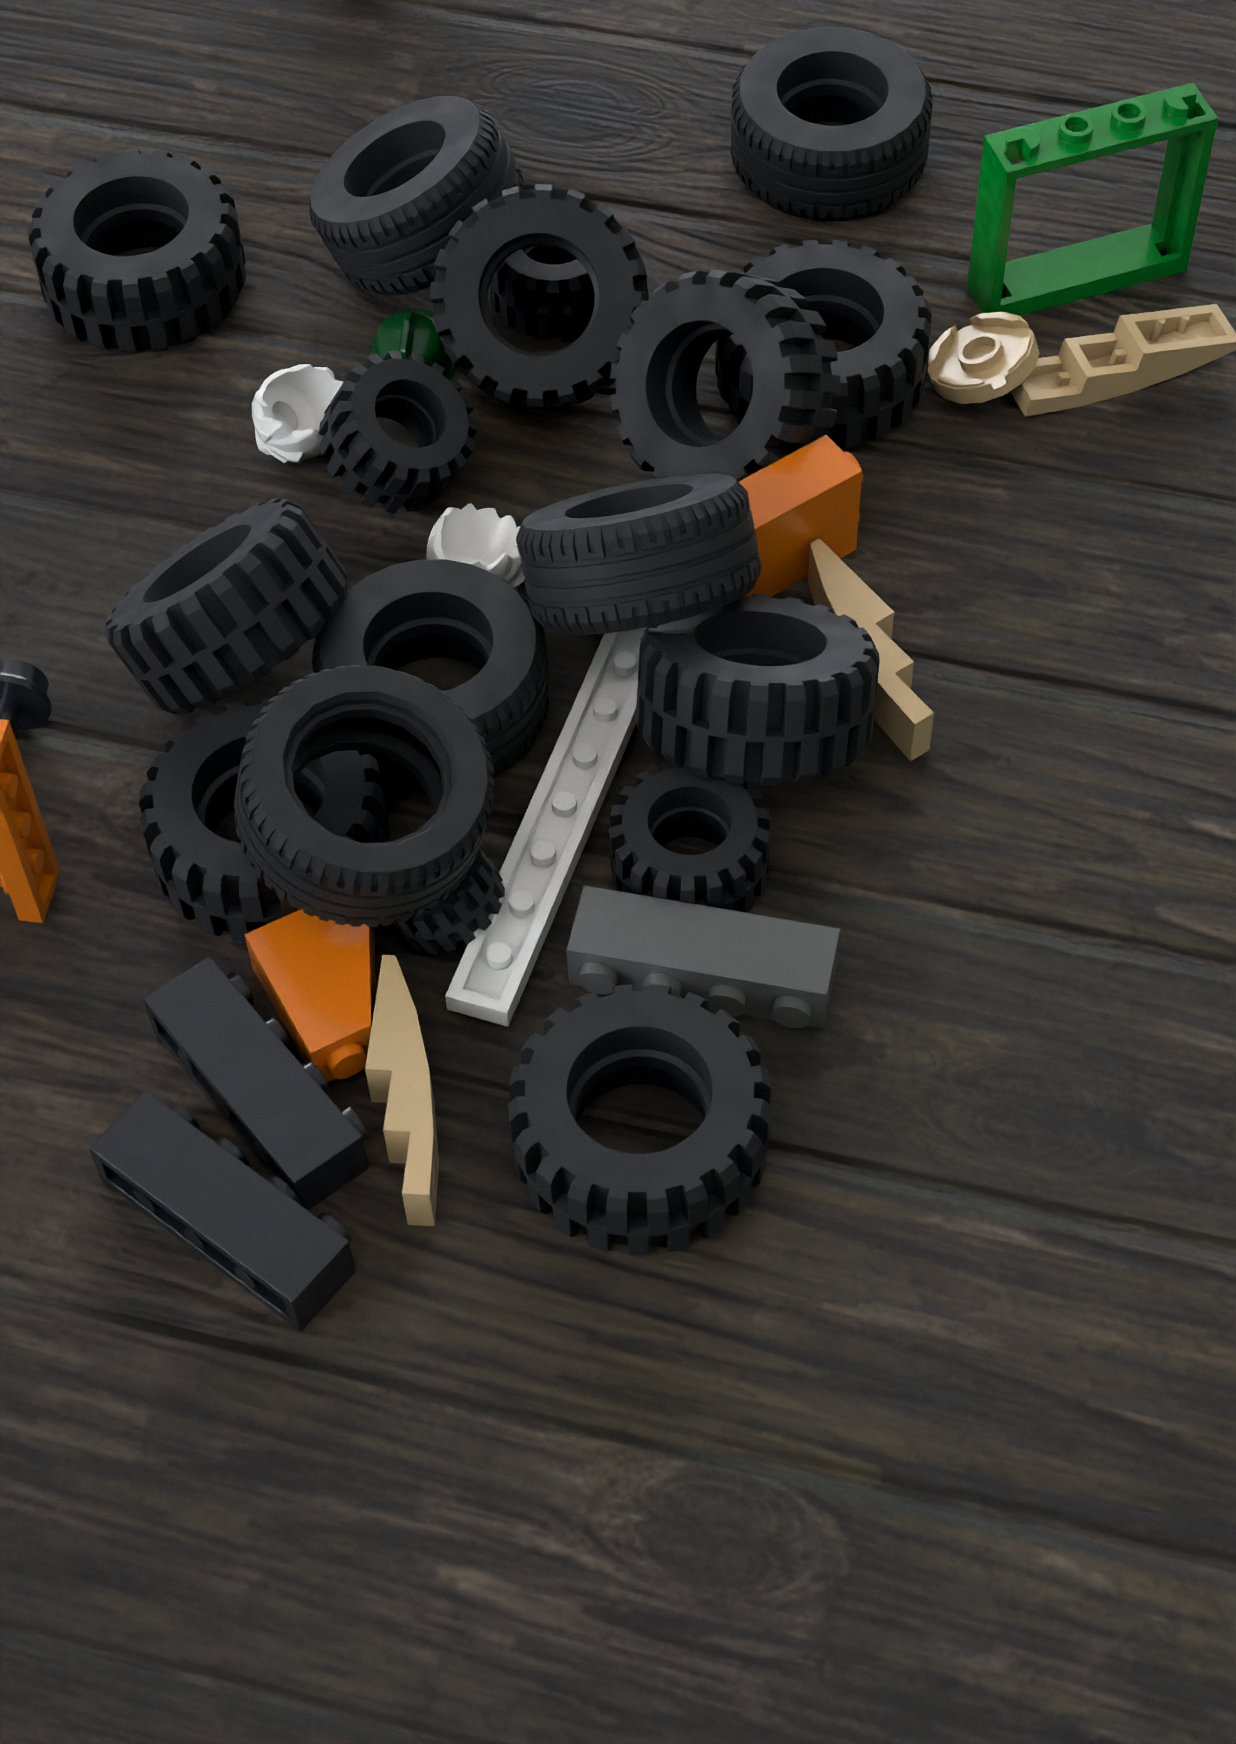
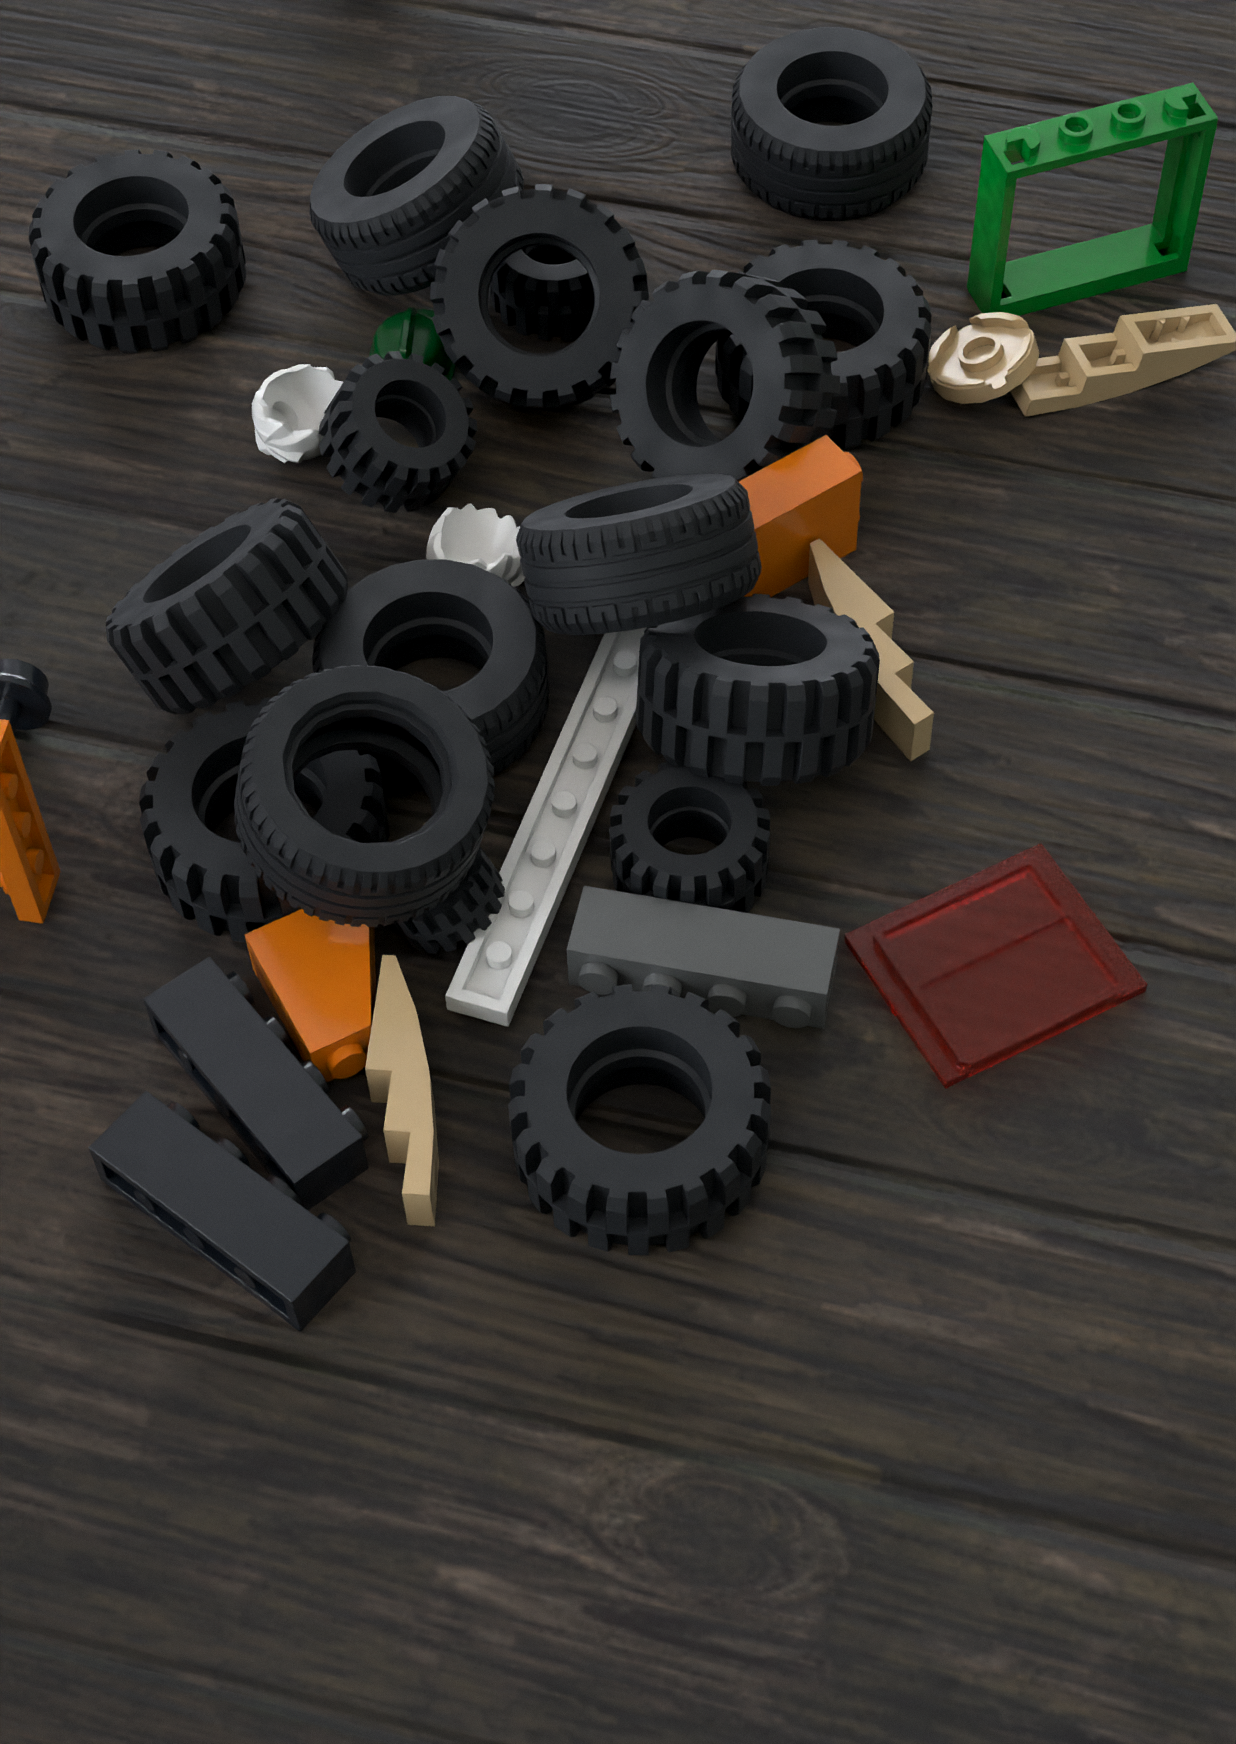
(994, 964): none -> clear red piece

